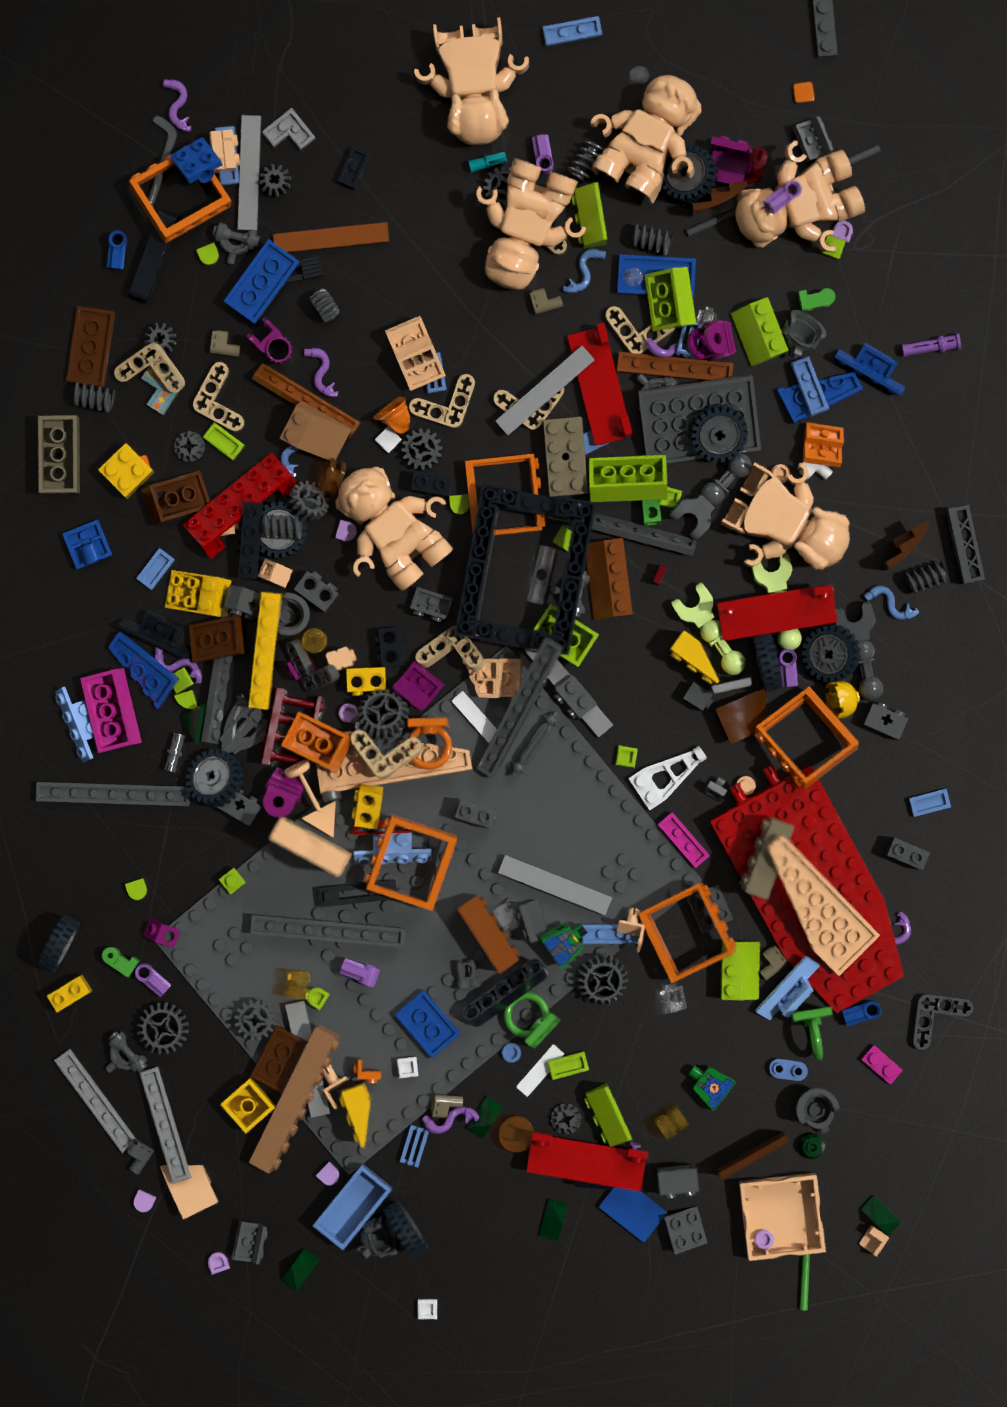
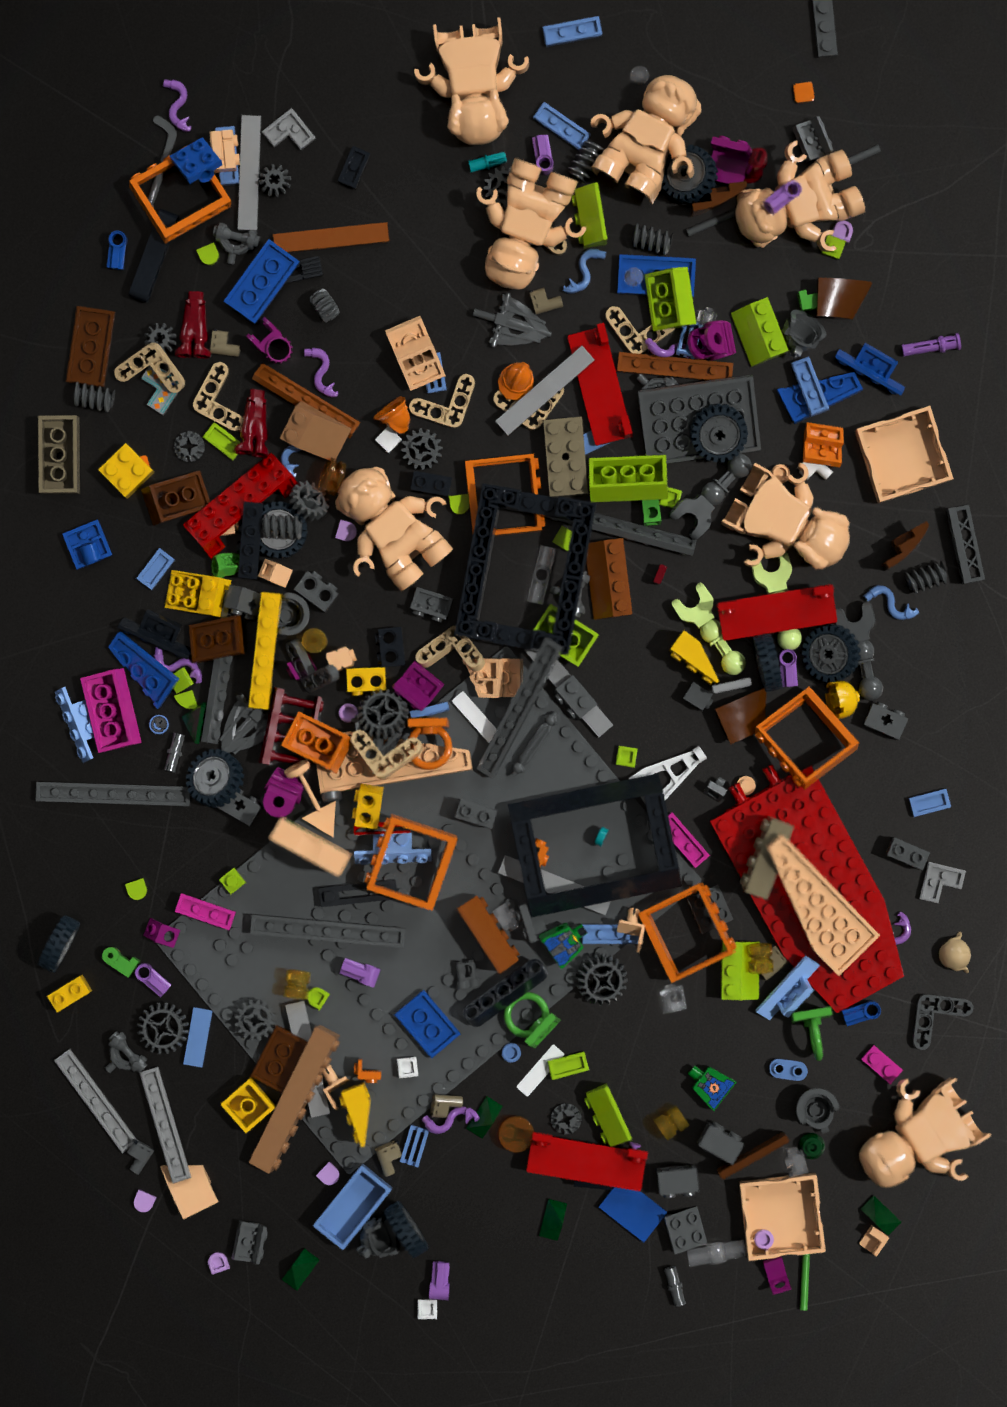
(159, 724): none -> tile
(194, 328): none -> dark red piece
(198, 1037): none -> medium blue tile
(205, 911): none -> dark pink plate
(225, 564): none -> bright green rock
(254, 426): none -> dark red piece
(386, 1154): none -> dark tan piece
(431, 710): none -> medium blue tile
(439, 1286): none -> medium lavender piece
(516, 381): none -> orange piece
(533, 328): none -> dark grey bar
(543, 858): none -> orange bracket
(561, 126): none -> medium blue tile
(602, 834): none -> teal tile
(656, 809): none -> black slope
(674, 1286): none -> dark grey pin
(716, 1253): none -> clear piece
(720, 1143): none -> dark grey brick
(760, 958): none -> clear yellow wheel
(776, 1274): none -> magenta bracket
(795, 1161): none -> clear brick
(840, 297): none -> reddish brown slope
(903, 454): none -> light nougat tile
(921, 1137): none -> light nougat piece
(937, 876): none -> light grey tile
(955, 954): none -> tan hair

